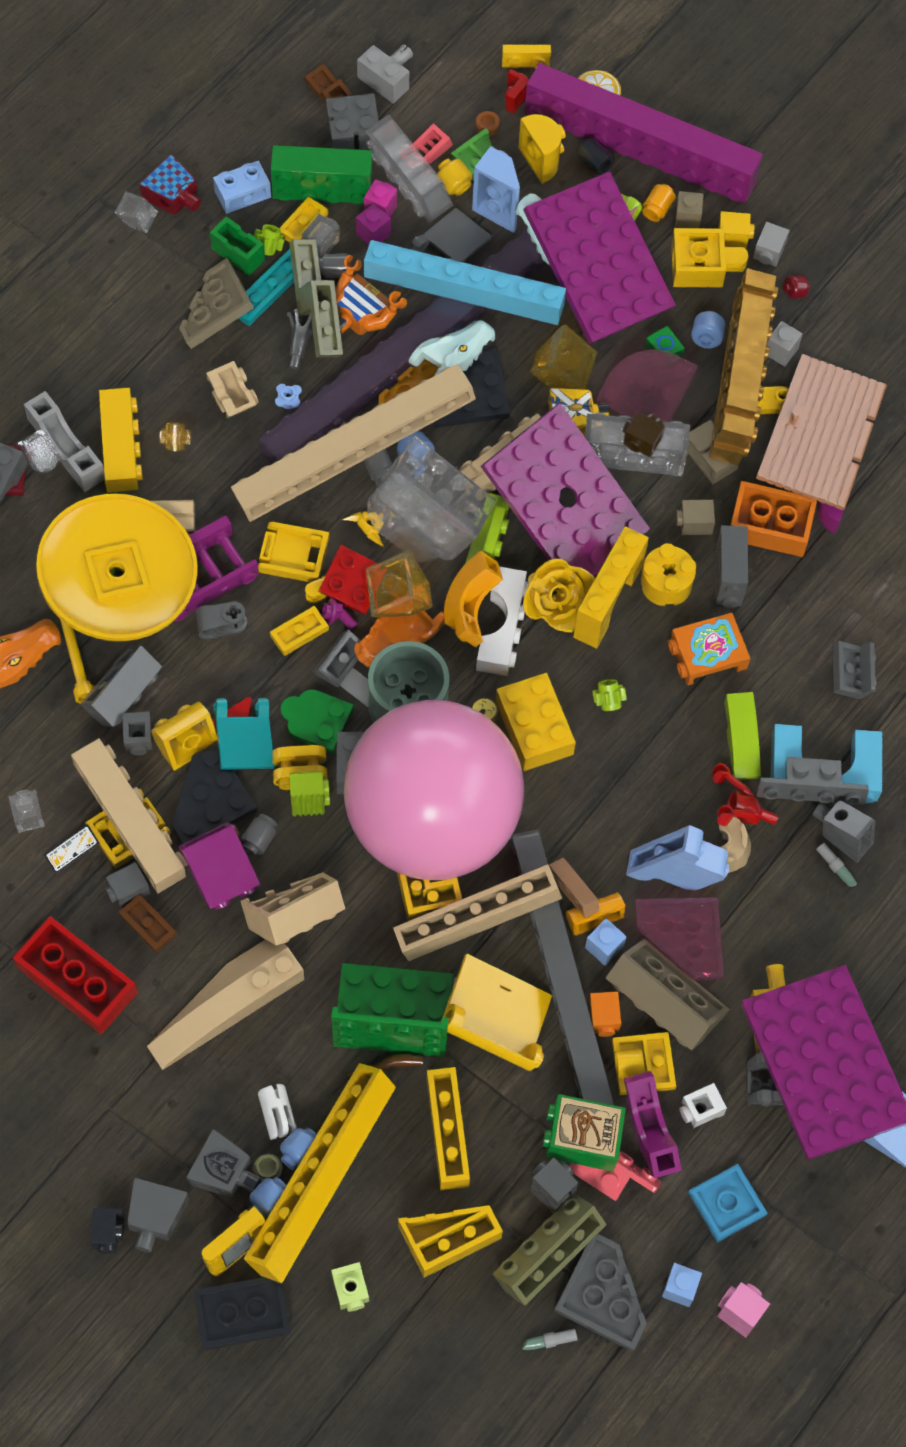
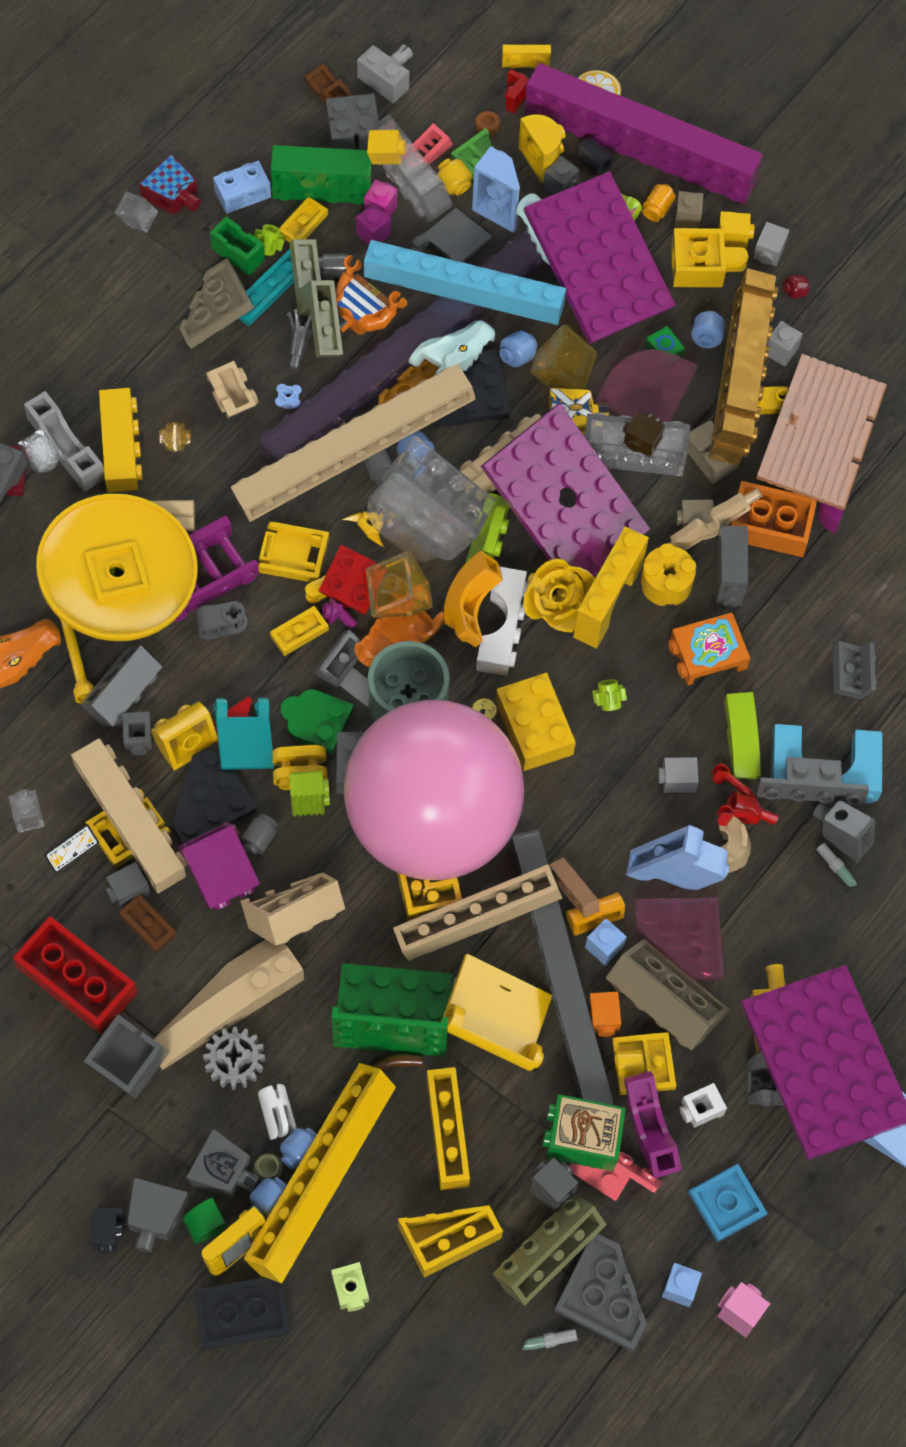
(126, 1057): none -> dark grey piece
(204, 1221): none -> green brick
(223, 1058): none -> light grey gear
(325, 232): clear brick -> none
(386, 147): none -> yellow brick
(518, 348): none -> medium blue head
(560, 176): none -> dark grey brick
(679, 775): none -> light grey brick
(721, 514): none -> tan piece

